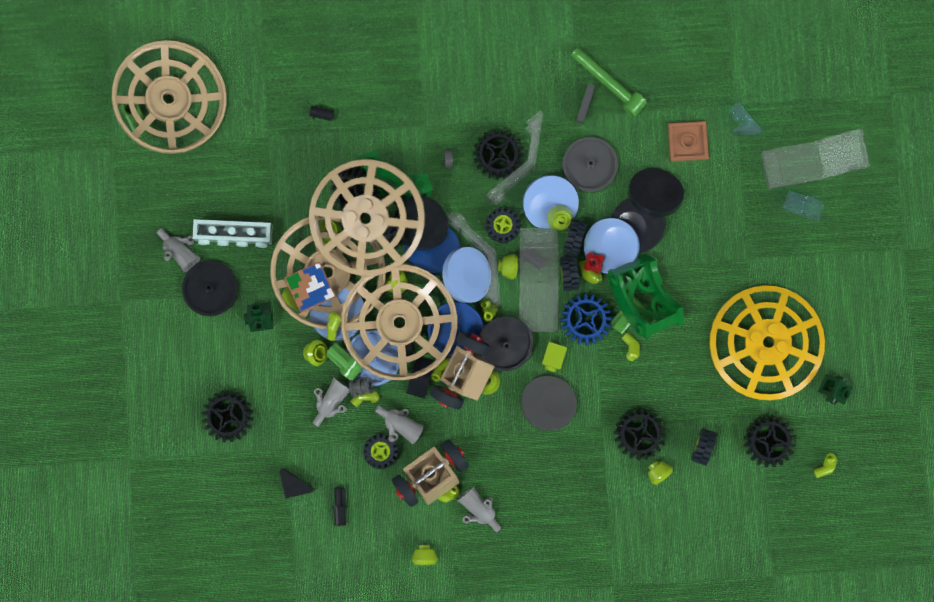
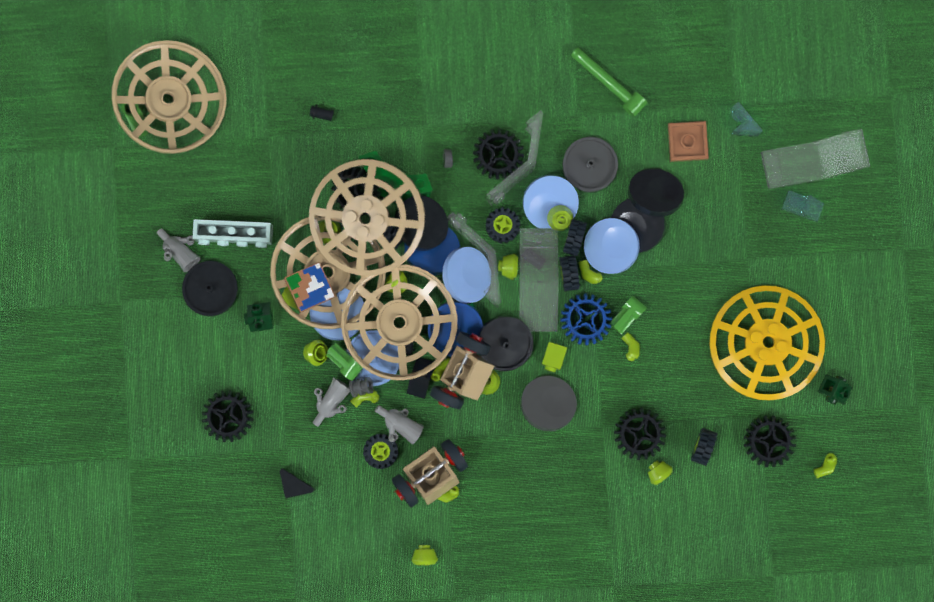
(333, 324): lime arm -> none
(339, 506): black axle -> none
(481, 509): light grey piece -> none
(489, 309): lime arm -> none
(585, 104): dark grey tile -> none
(599, 262): red plate -> none
(635, 315): green fence -> none

